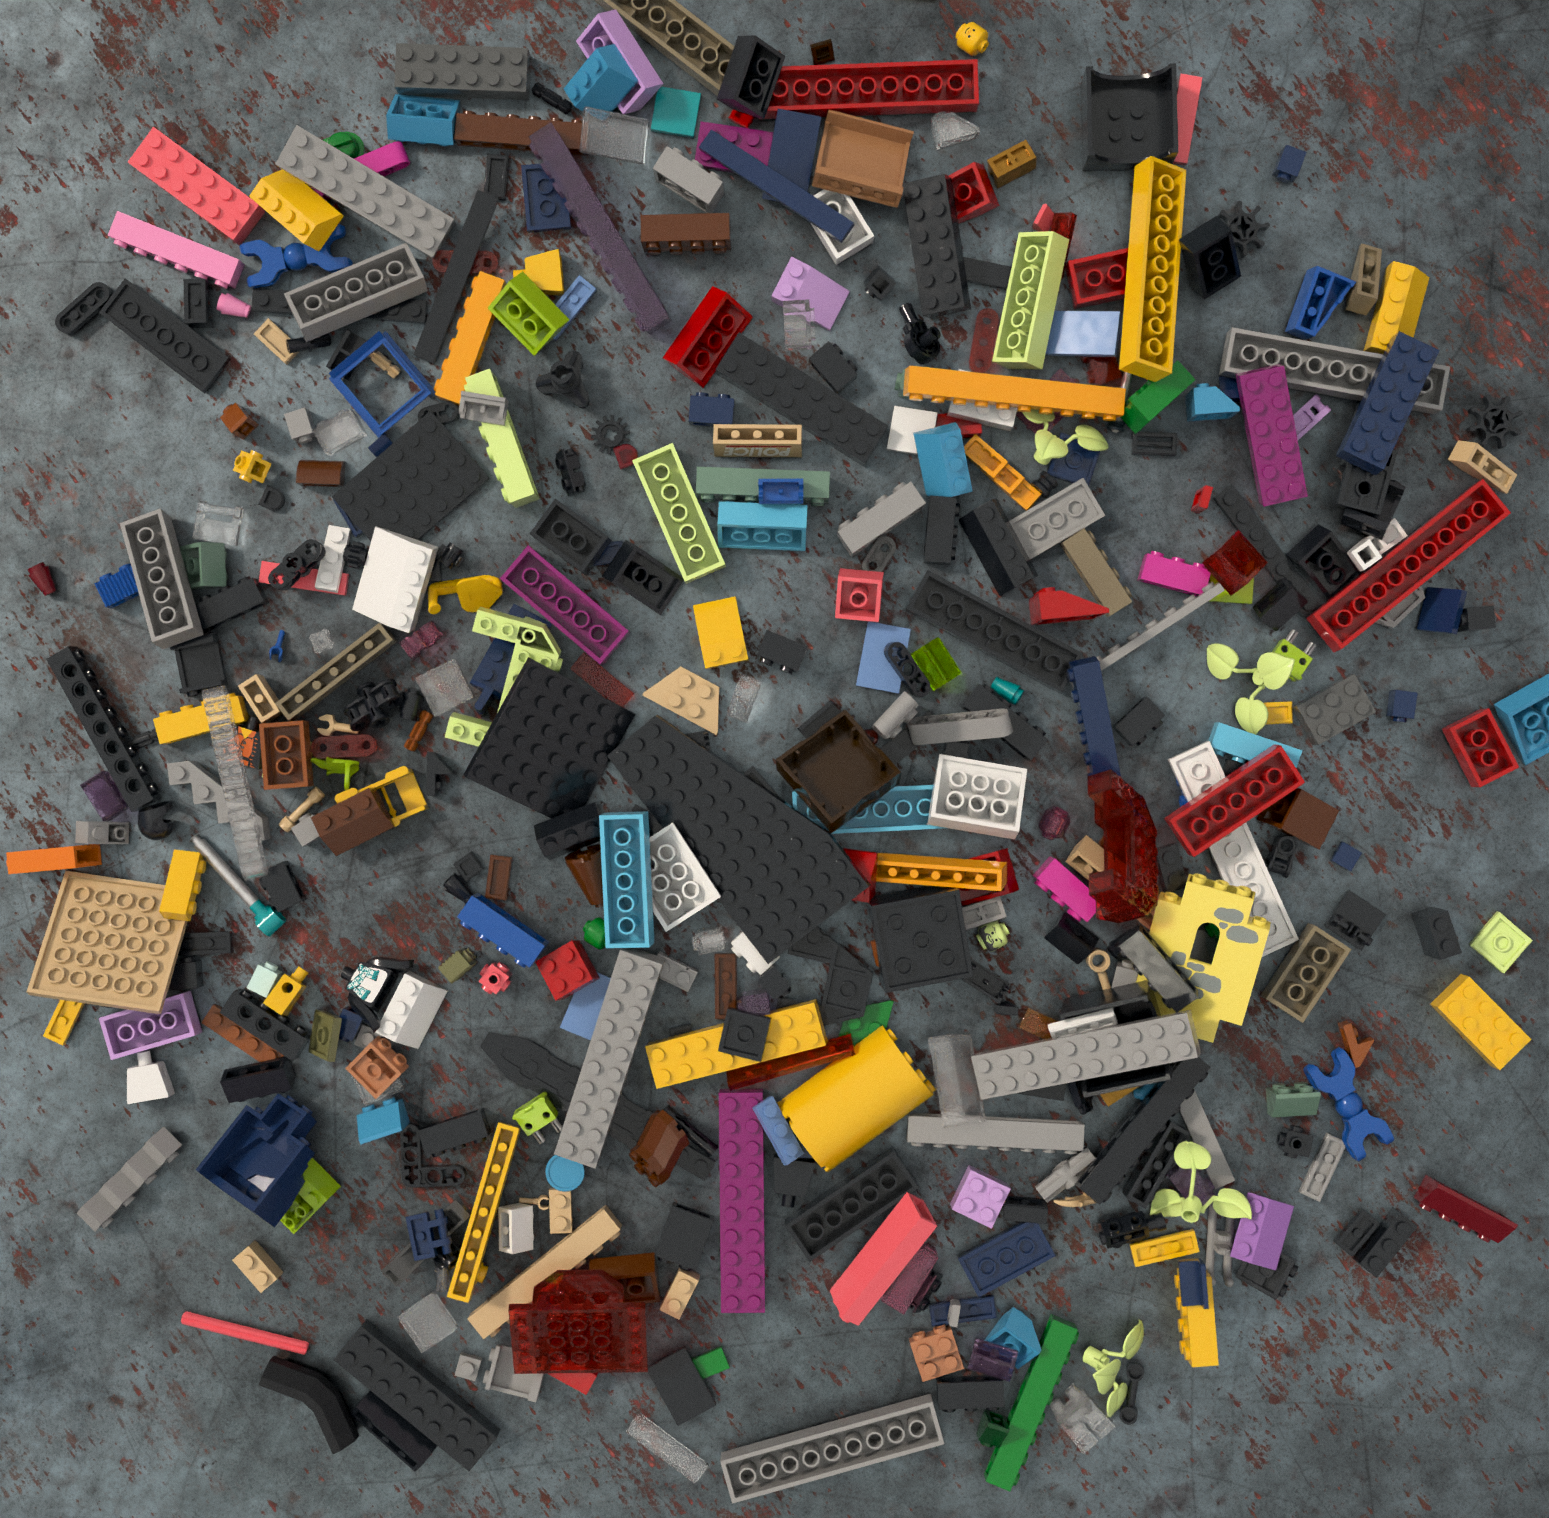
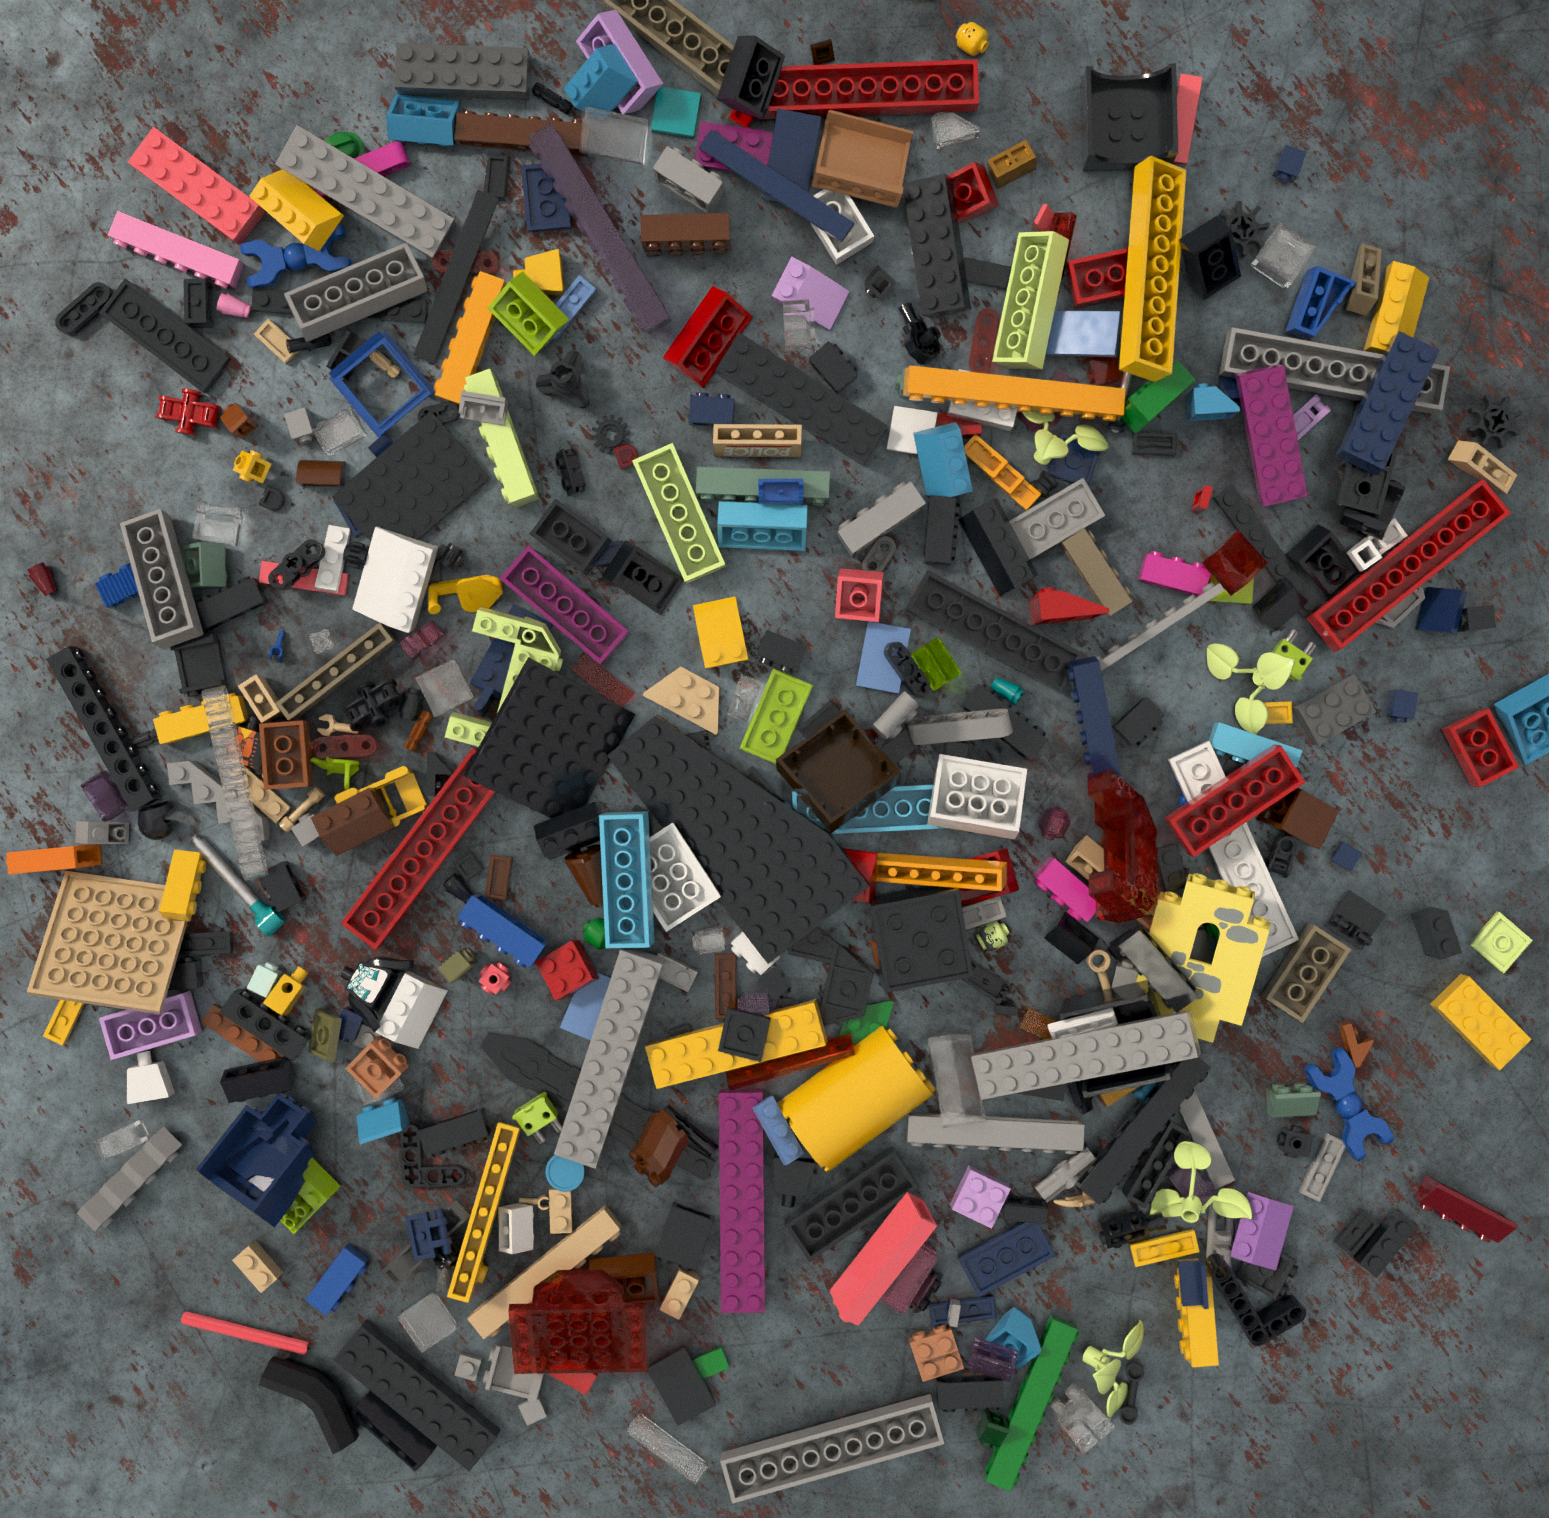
(122, 1139): none -> clear brick
(188, 412): none -> red axle
(266, 800): none -> tan plate
(338, 1279): none -> blue brick
(418, 857): none -> red brick
(532, 1411): none -> light grey tile
(776, 716): none -> lime tile
(1258, 1326): none -> black beam
(1283, 256): none -> clear brick

